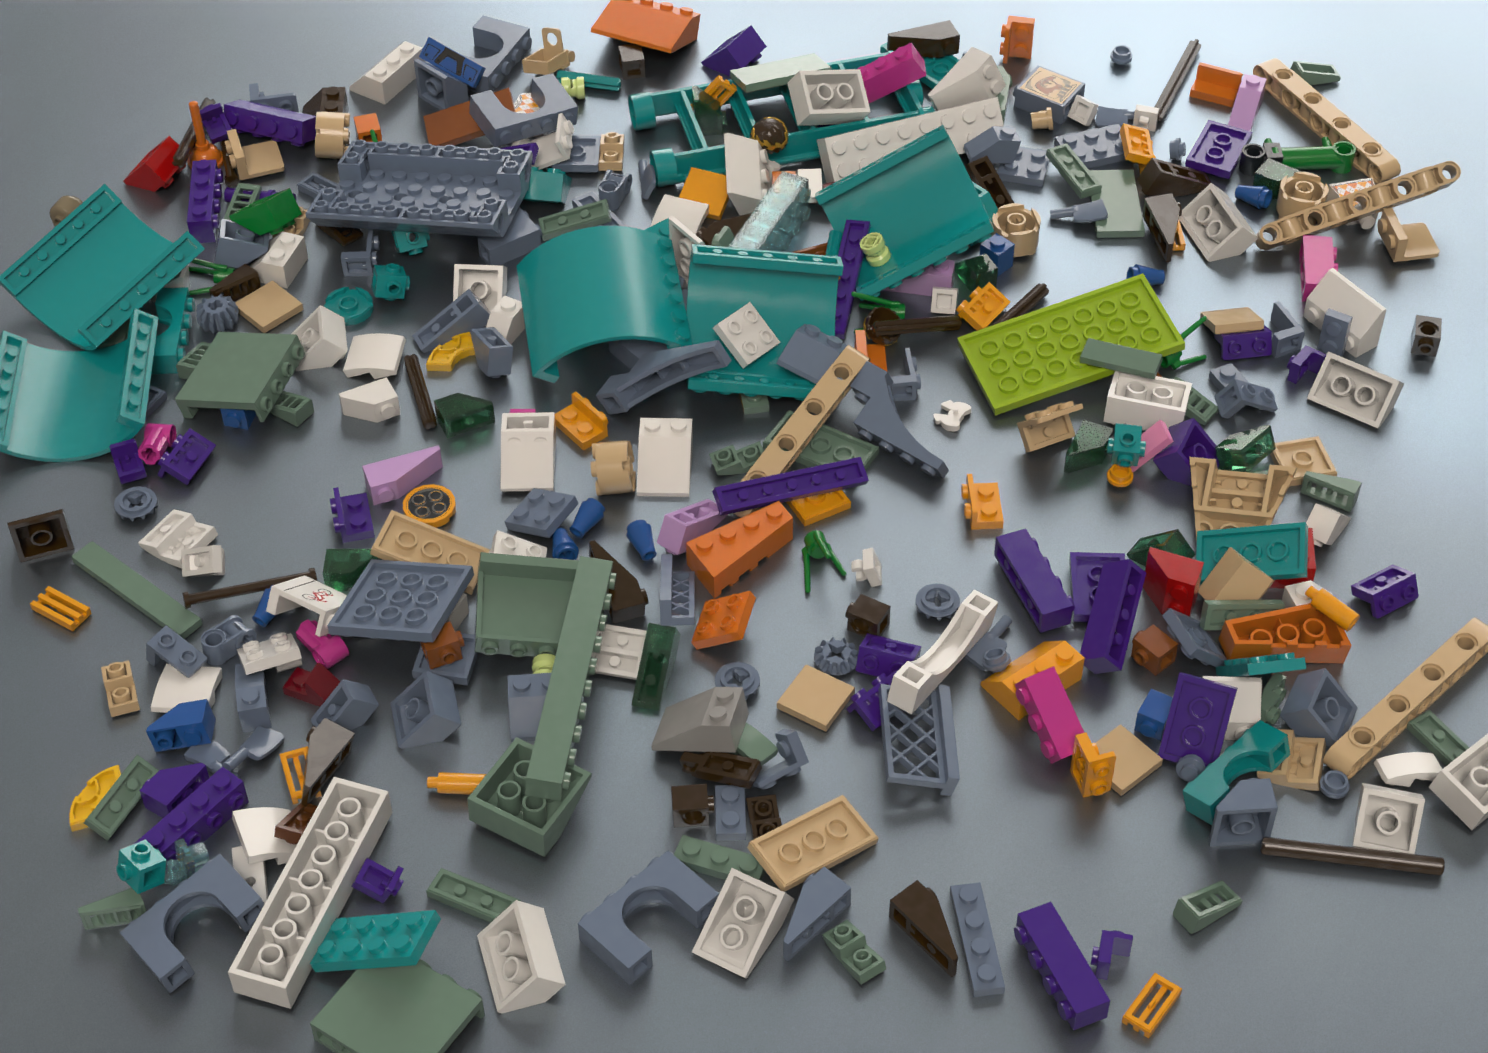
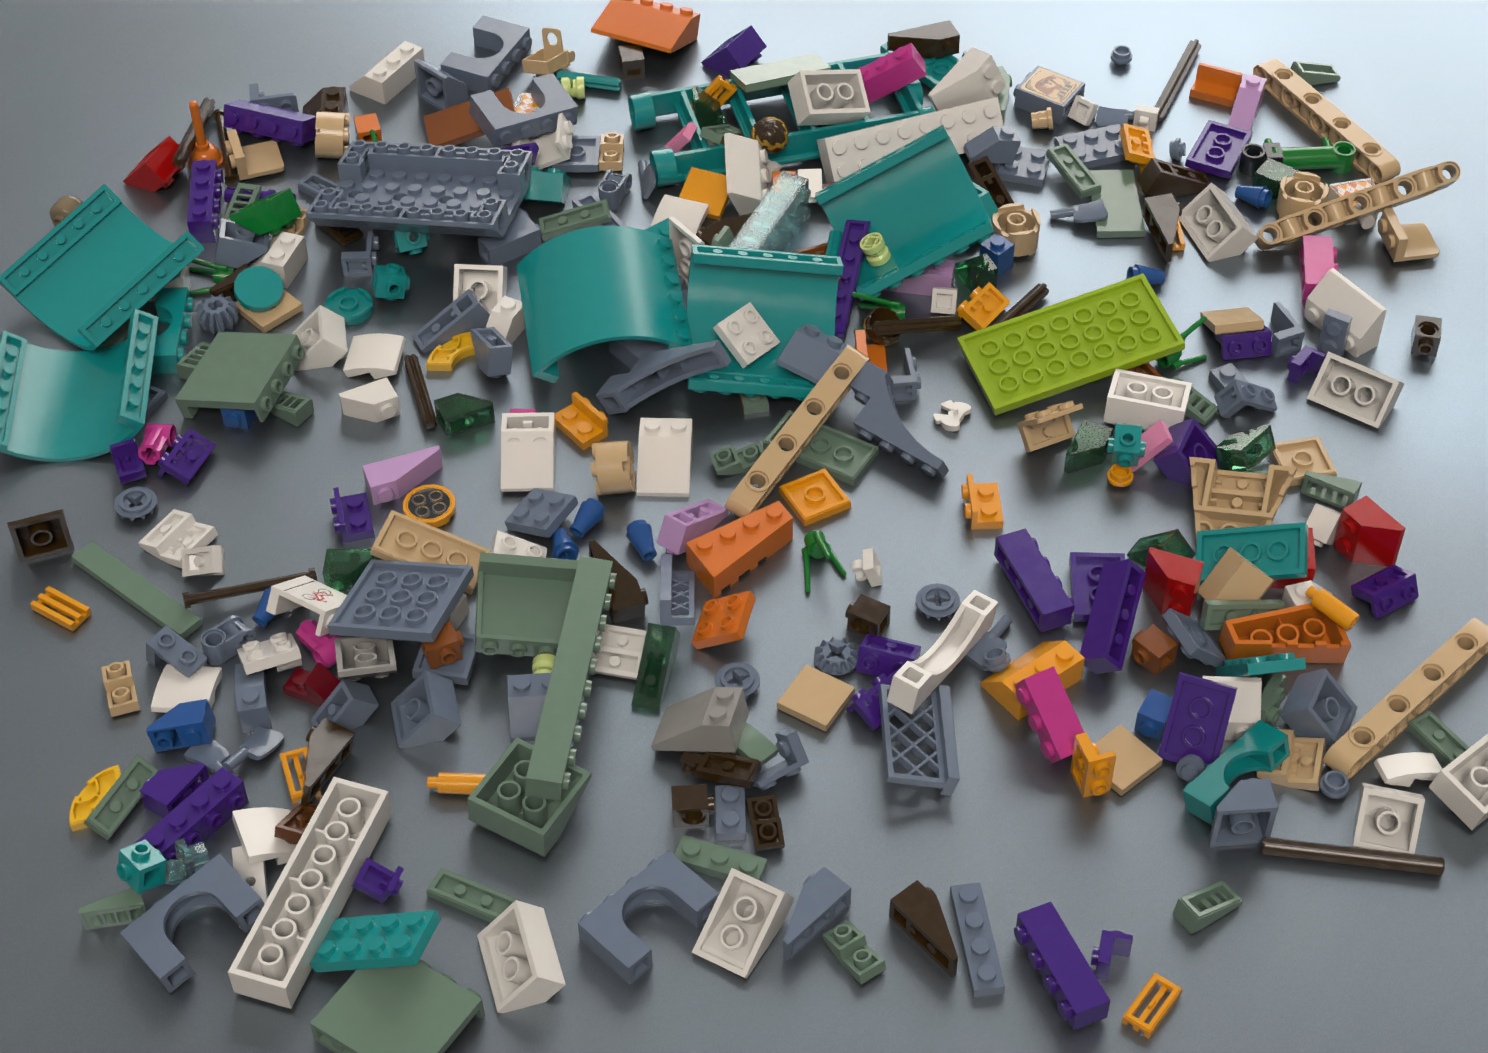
(215, 122): dark purple bracket -> none
(258, 289): none -> teal tile
(364, 658): none -> light grey slope
(452, 62): blue tile -> none
(682, 137): none -> bright pink tile
(715, 134): none -> sand green plate
(790, 486): dark purple plate -> none
(812, 842): tan tile -> none
(1018, 38): orange bracket -> none
(1121, 358): sand green tile -> none
(1368, 534): none -> red slope

